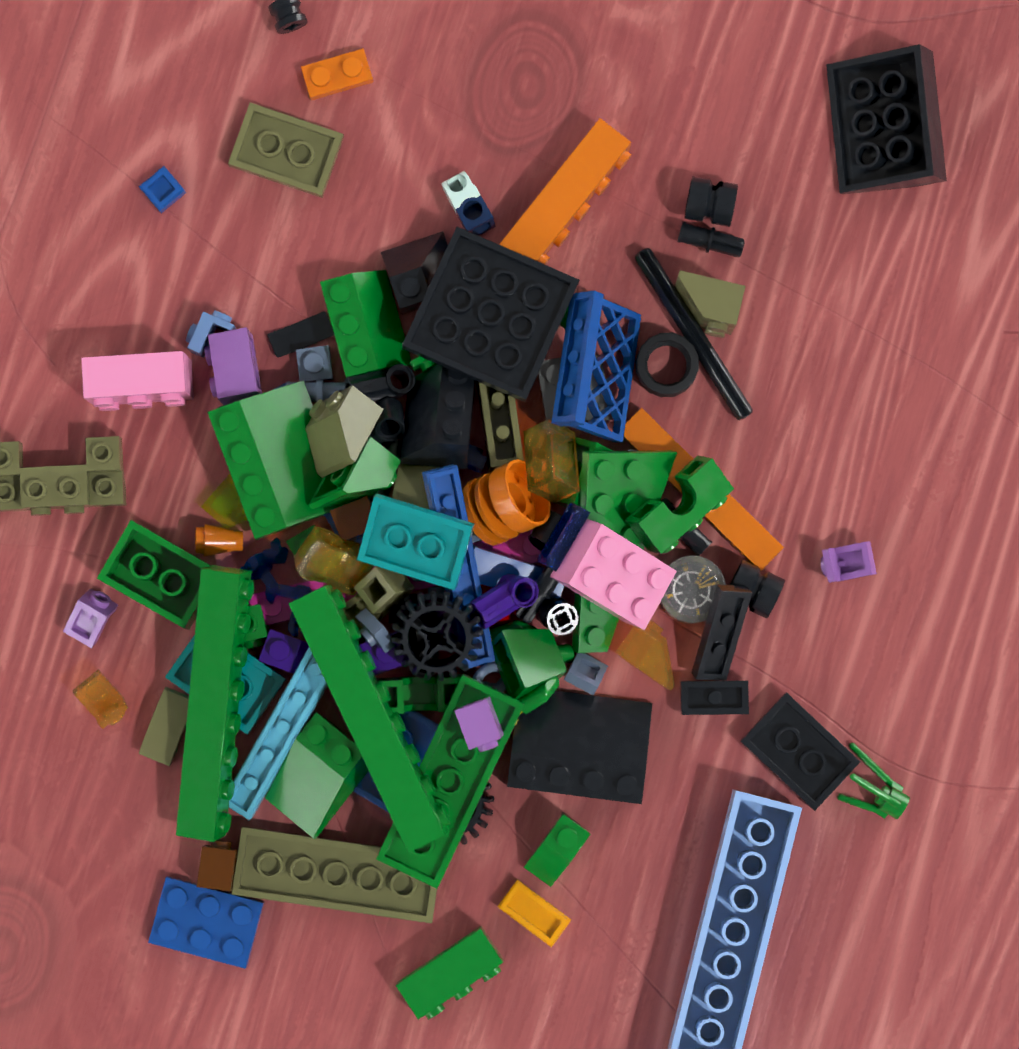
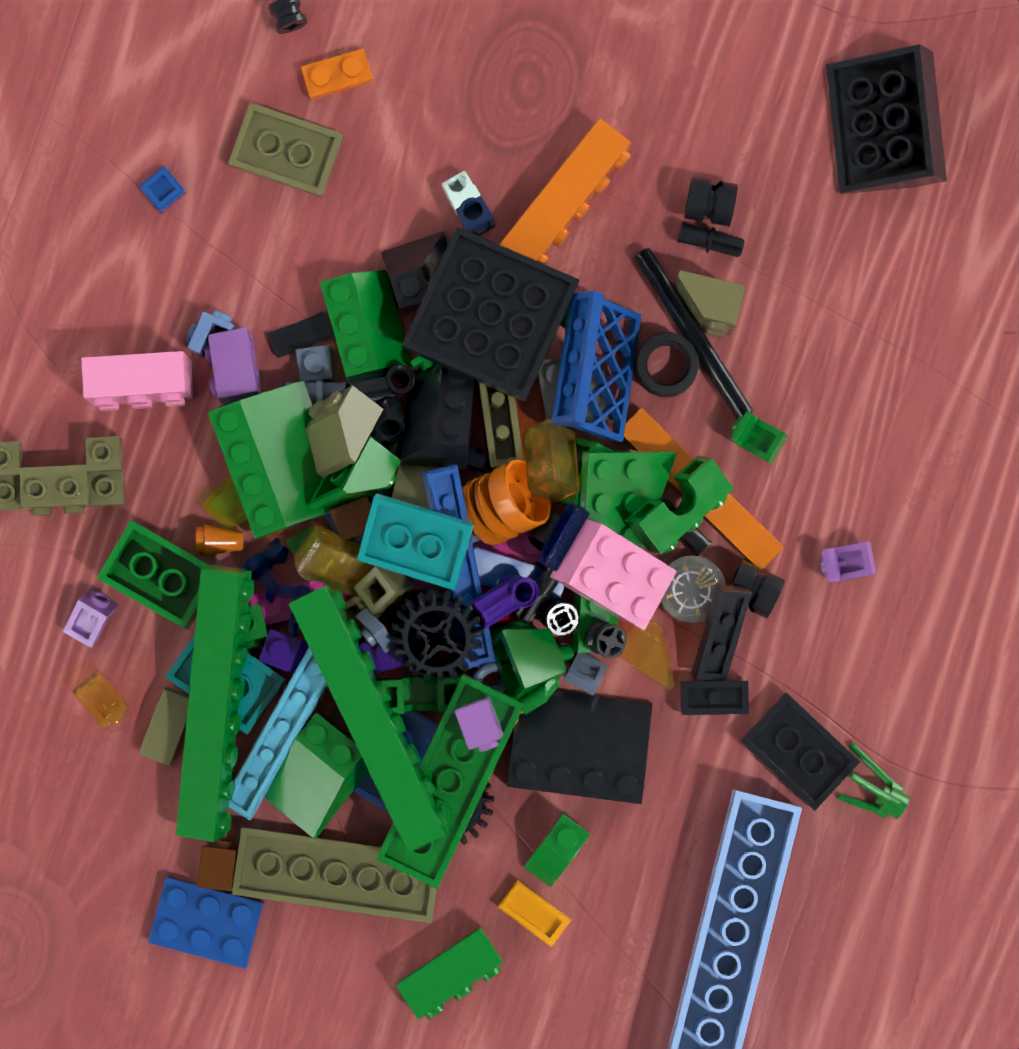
(612, 643): none -> black wheel
(758, 437): none -> green bracket

